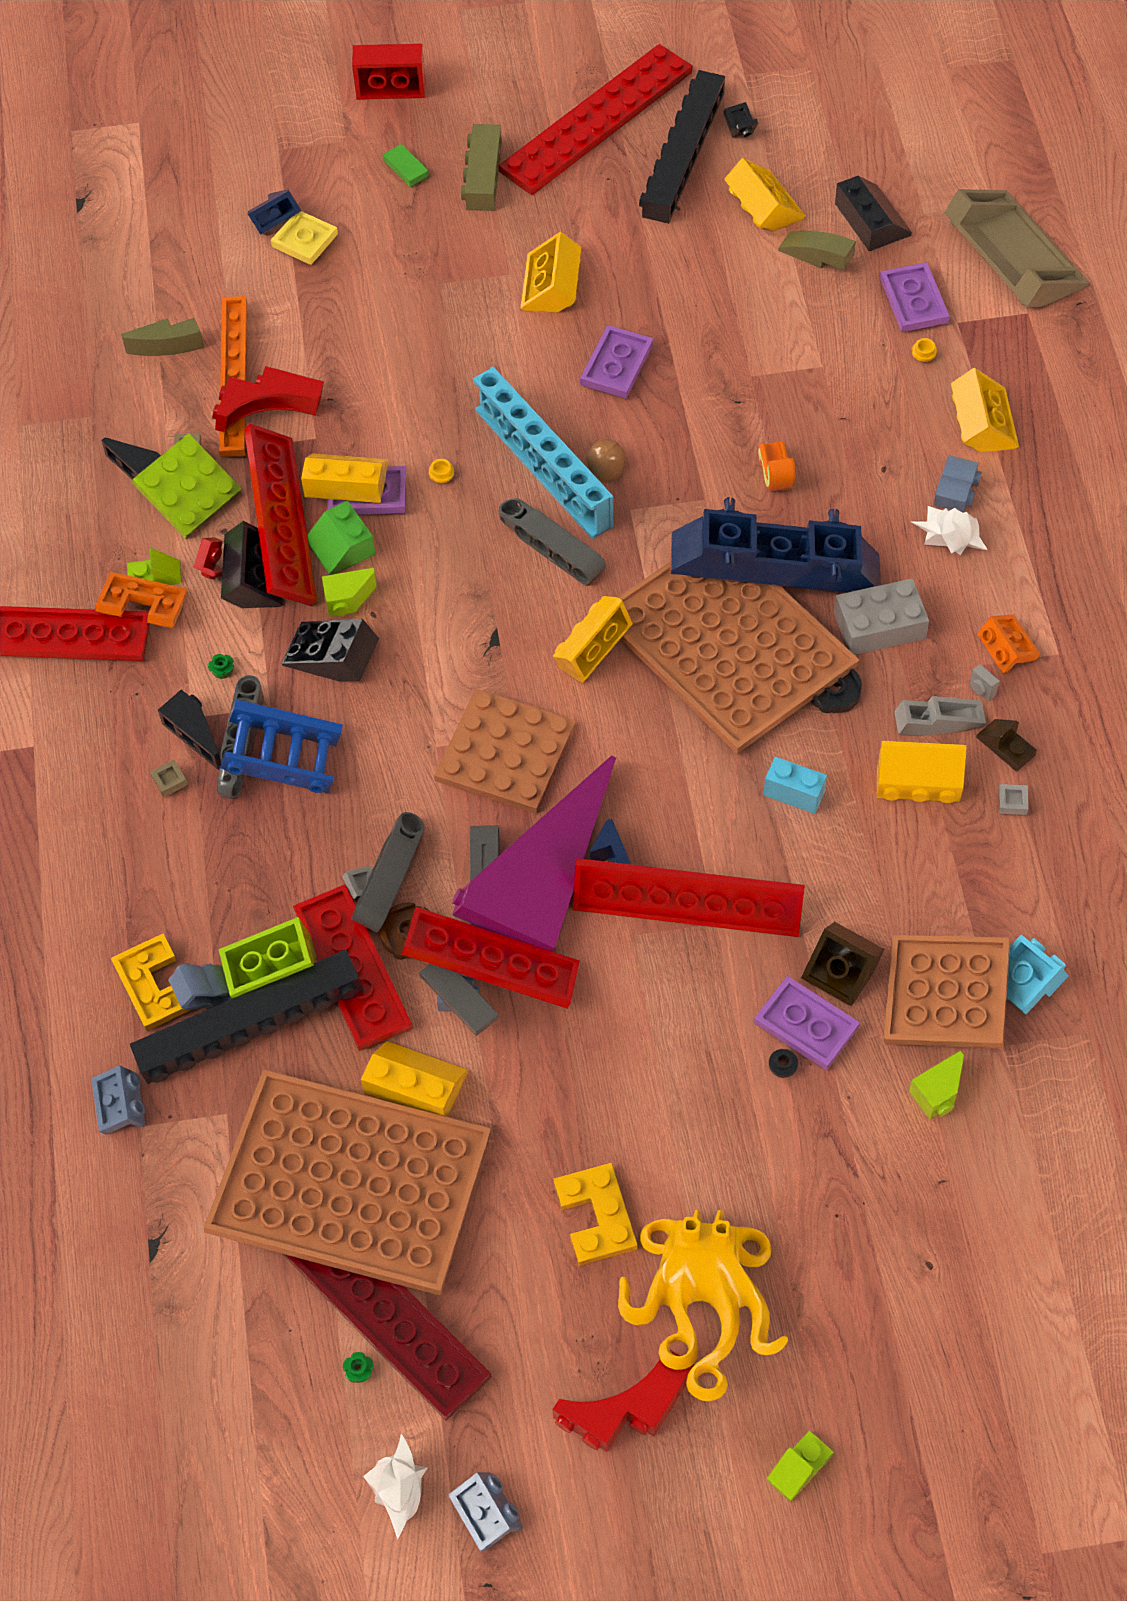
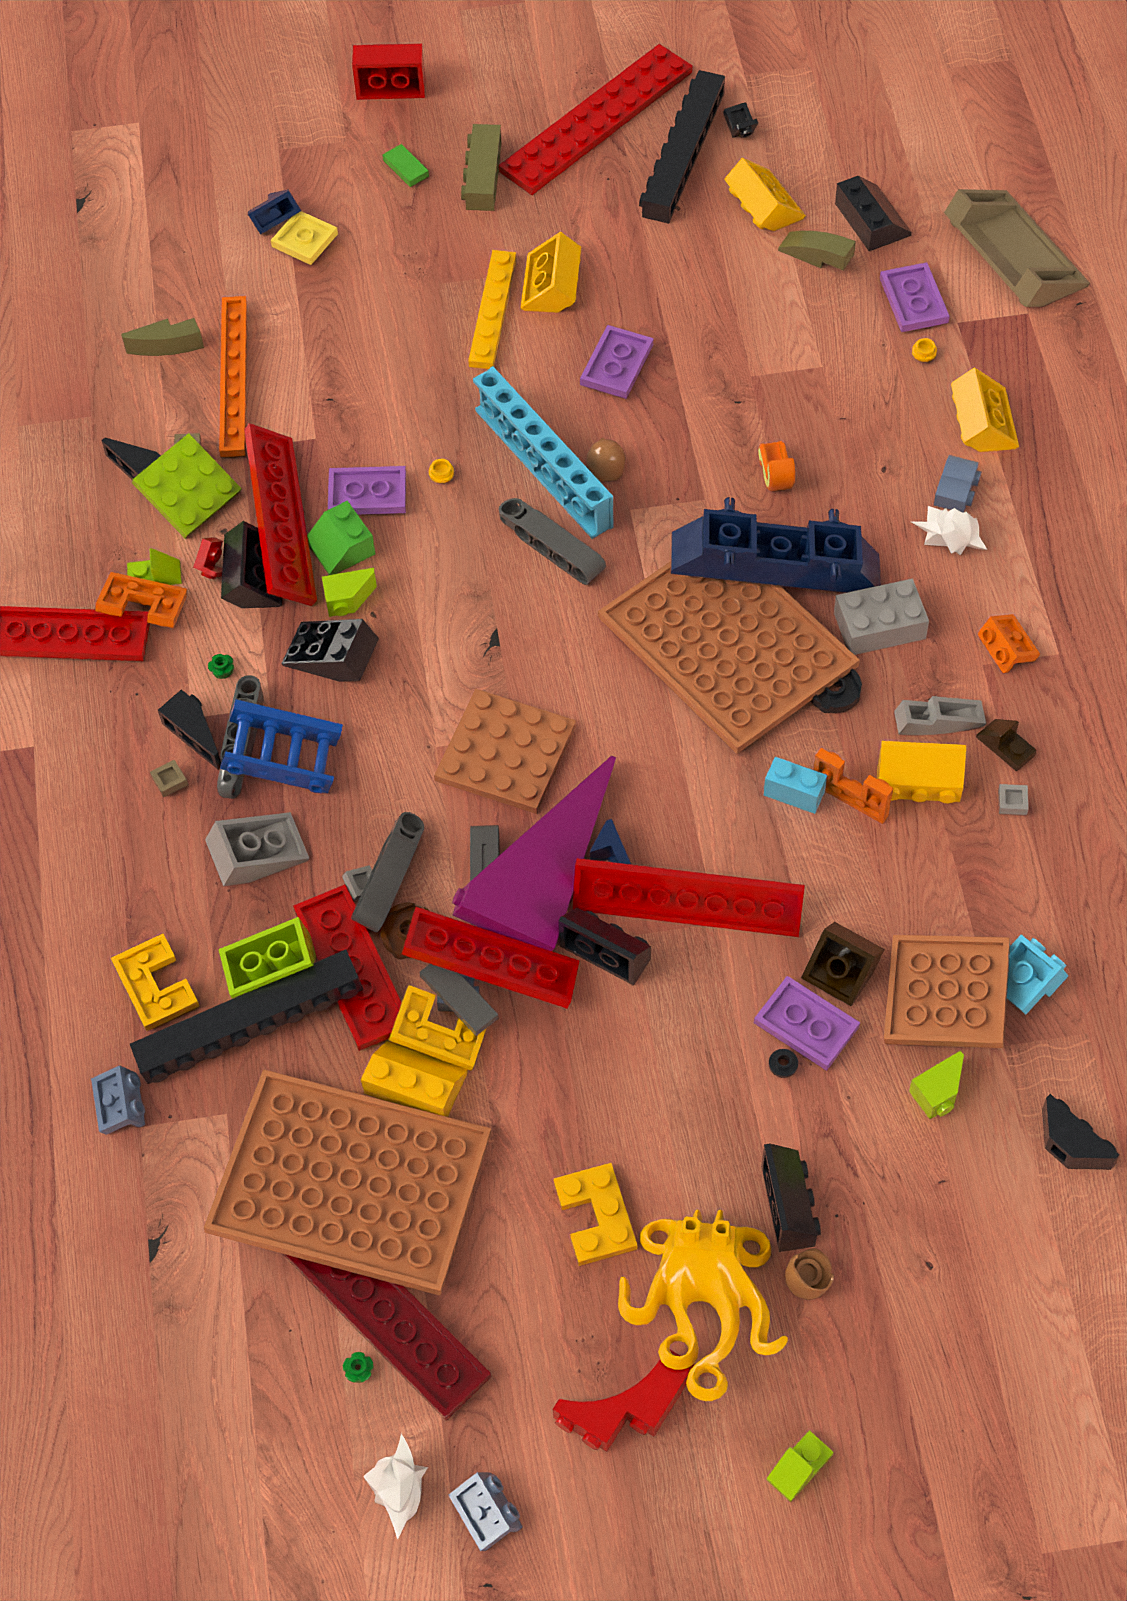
(199, 986): sand blue brick -> none
(255, 847): none -> light grey slope
(270, 392): red arch -> none
(344, 477): yellow slope -> none
(415, 1032): none -> yellow plate
(492, 309): none -> yellow plate
(593, 638): yellow slope -> none
(604, 944): none -> slope
(789, 1198): none -> black slope
(809, 1274): none -> medium nougat hair
(871, 798): none -> orange plate
(984, 682): light grey plate -> none
(1073, 1139): none -> black slope

